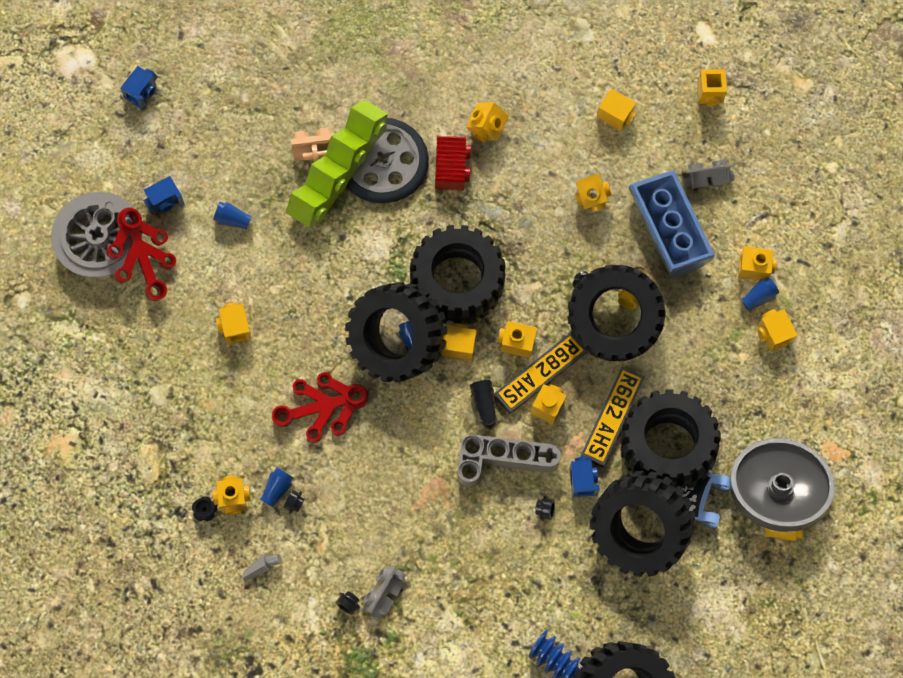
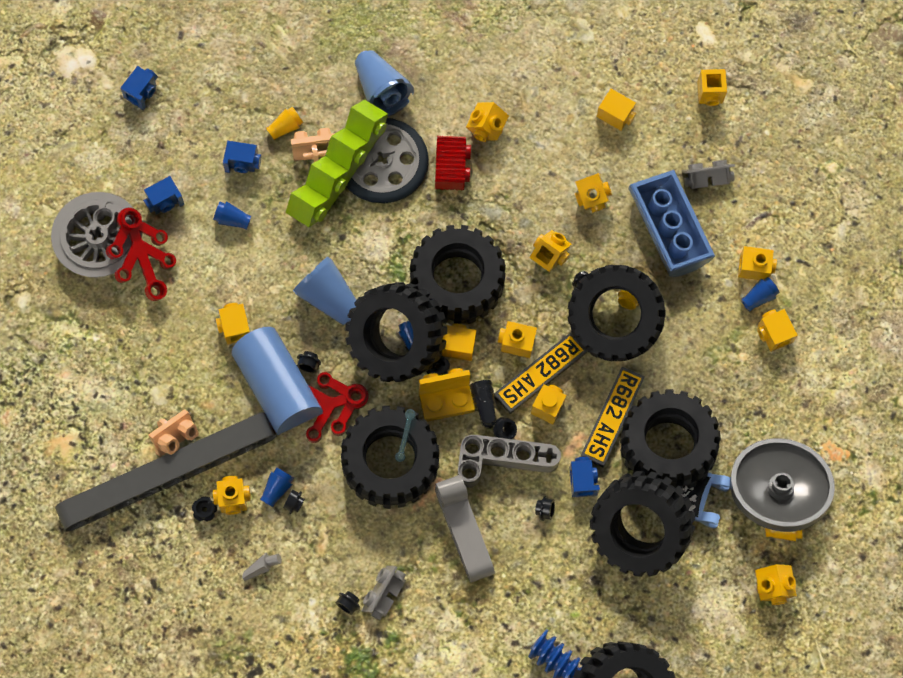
(165, 472): none -> dark grey beam
(172, 433): none -> light nougat hips
(241, 157): none -> blue brick
(275, 379): none -> medium blue brick
(285, 123): none -> yellow cone
(308, 362): none -> black plate
(327, 291): none -> medium blue cone
(382, 83): none -> medium blue cone
(383, 490): none -> black tyre
(410, 415): none -> clear light blue hinge
(444, 366): none -> black plate
(446, 395): none -> yellow bracket
(464, 528): none -> light grey beam
(509, 426): none -> black plate
(550, 250): none -> yellow brick
(776, 583): none -> yellow brick

